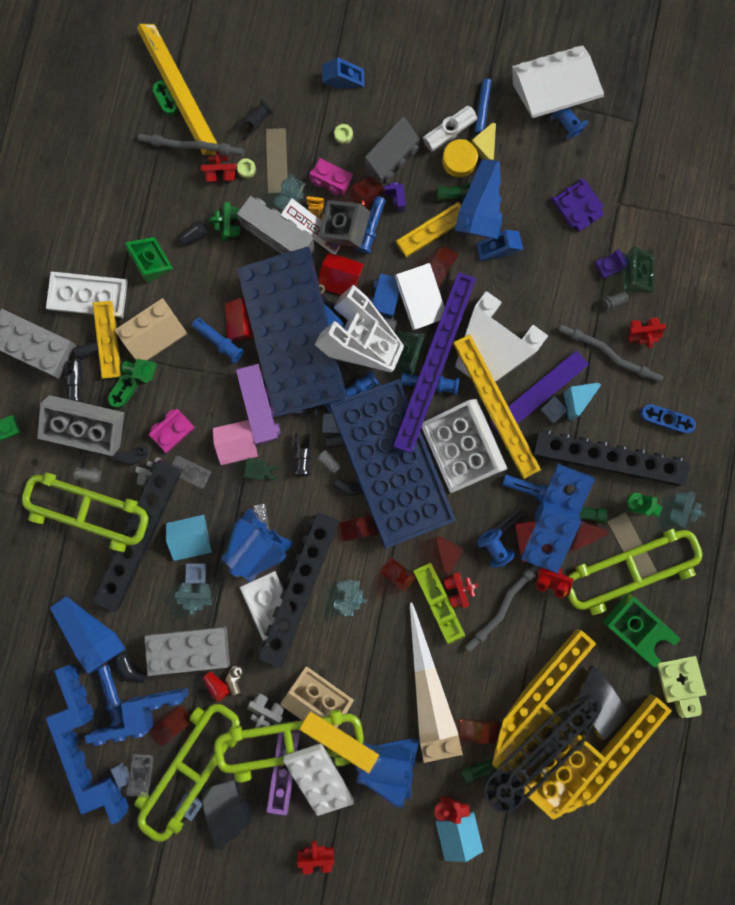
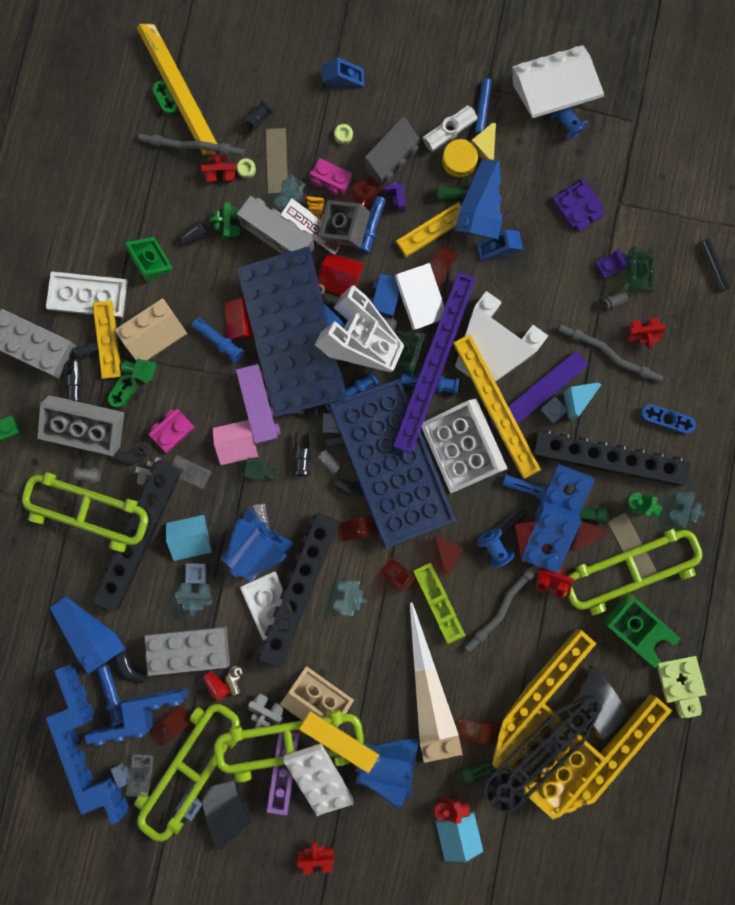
(461, 598): red hips -> none
(715, 265): none -> black axle

